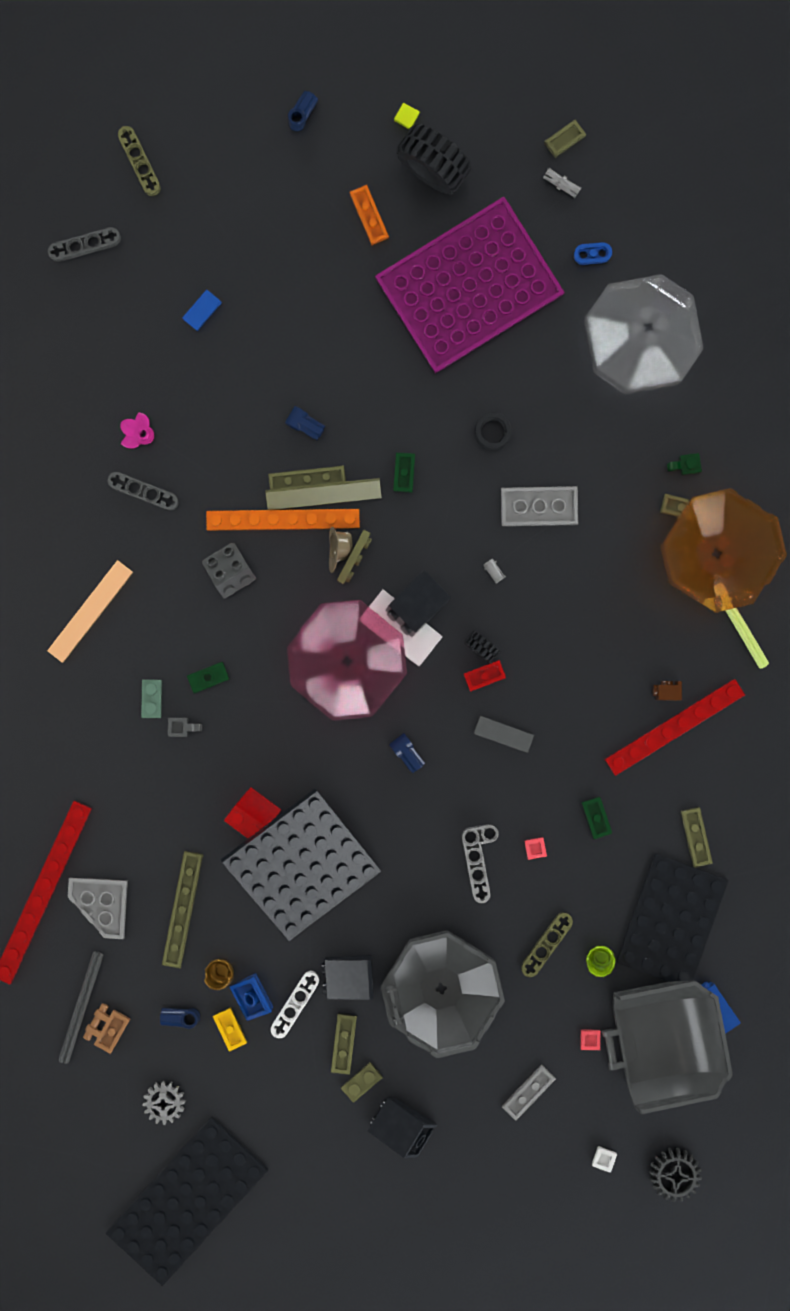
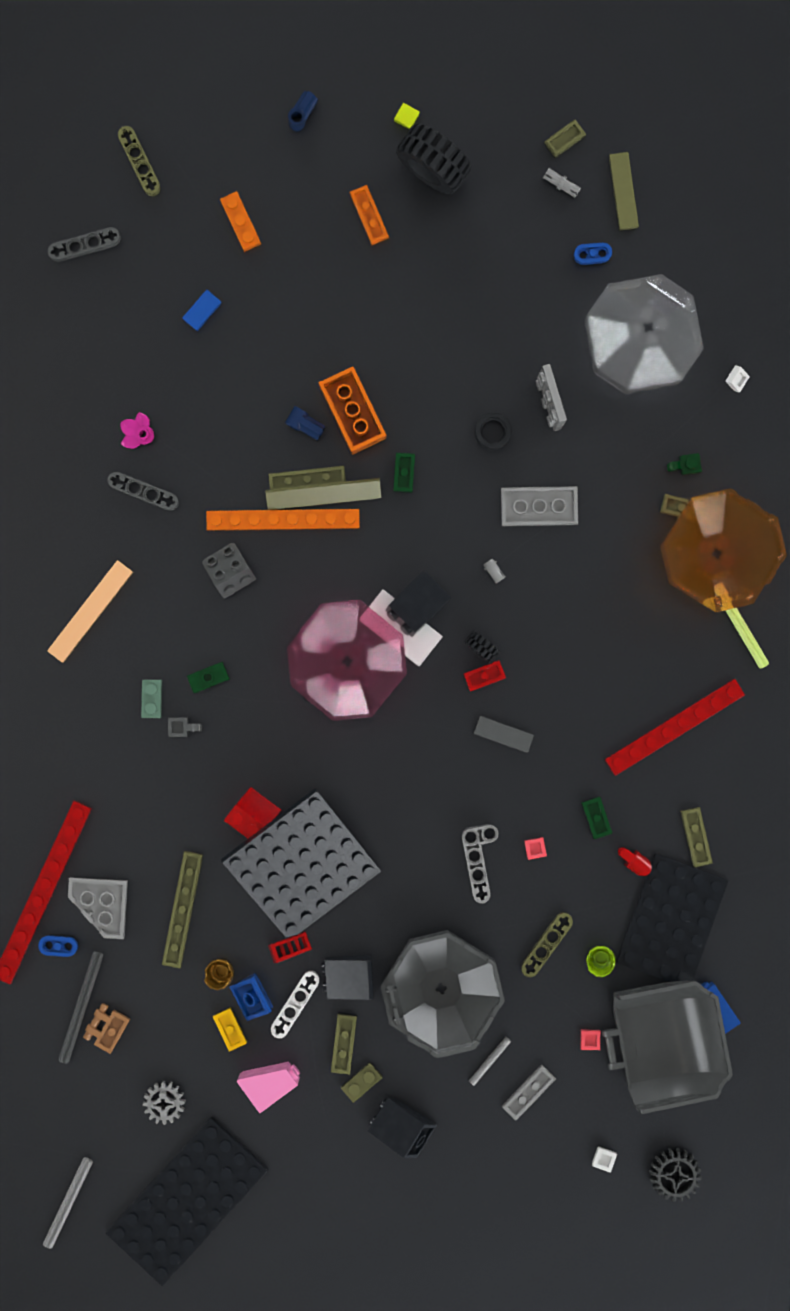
(59, 946): none -> blue plate
(67, 1203): none -> light grey axle
(177, 1017): dark blue piece -> none
(240, 221): none -> orange plate
(268, 1083): none -> bright pink slope
(272, 947): none -> red slope
(340, 547): dark tan piece -> none
(352, 410): none -> orange brick
(355, 557): olive plate -> none
(404, 749): dark blue piece -> none
(469, 285): magenta plate -> none
(489, 1061): none -> light grey bar
(551, 398): none -> light grey plate
(623, 191): none -> olive tile
(635, 861): none -> red arm
(668, 691): reddish brown brick -> none
(737, 378): none -> white plate

